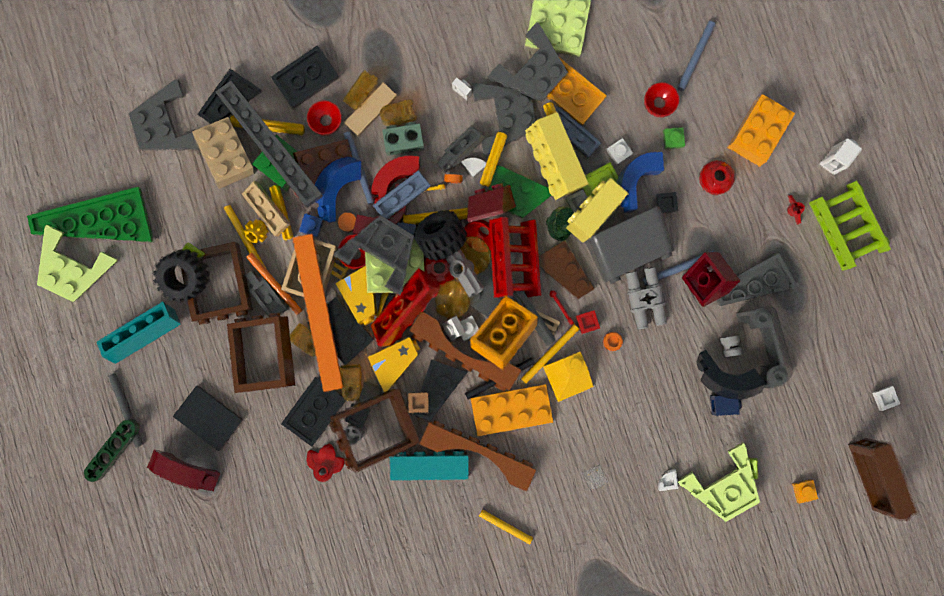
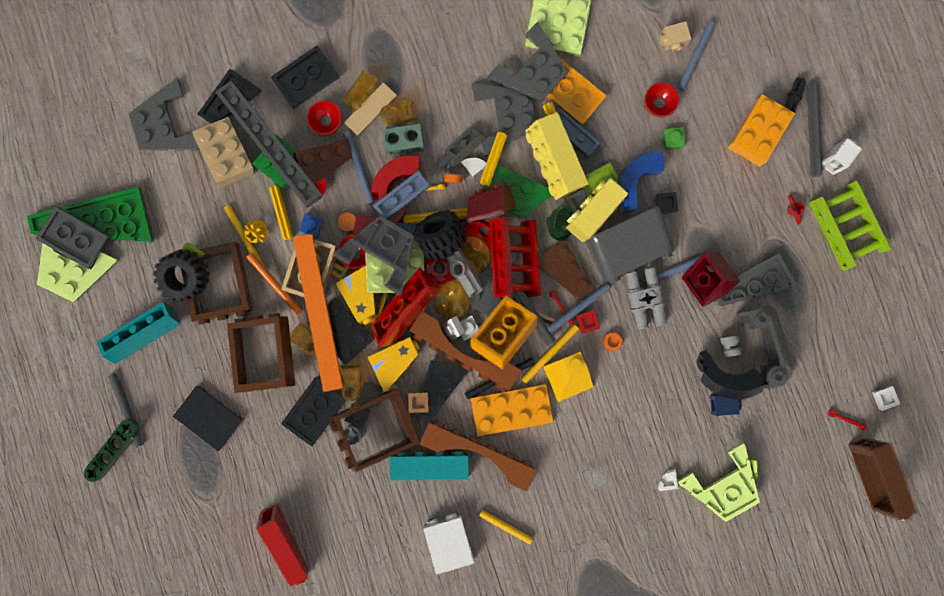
(72, 237): none -> dark grey tile
(182, 473): dark red arch -> none
(265, 294): dark grey hinge -> none
(266, 208): tan tile -> none
(276, 126): yellow axle -> none
(282, 545): none -> red slope
(326, 460): red plate -> none
(332, 180): blue arch -> none
(448, 543): none -> white brick
(462, 88): white plate -> none
(578, 308): none -> sand blue bar
(619, 151): white plate -> none
(675, 36): none -> tan brick
(710, 183): red piece -> none
(795, 94): none -> black axle
(805, 491): light orange plate -> none
(814, 129): none -> dark grey axle
(832, 413): none -> red hinge

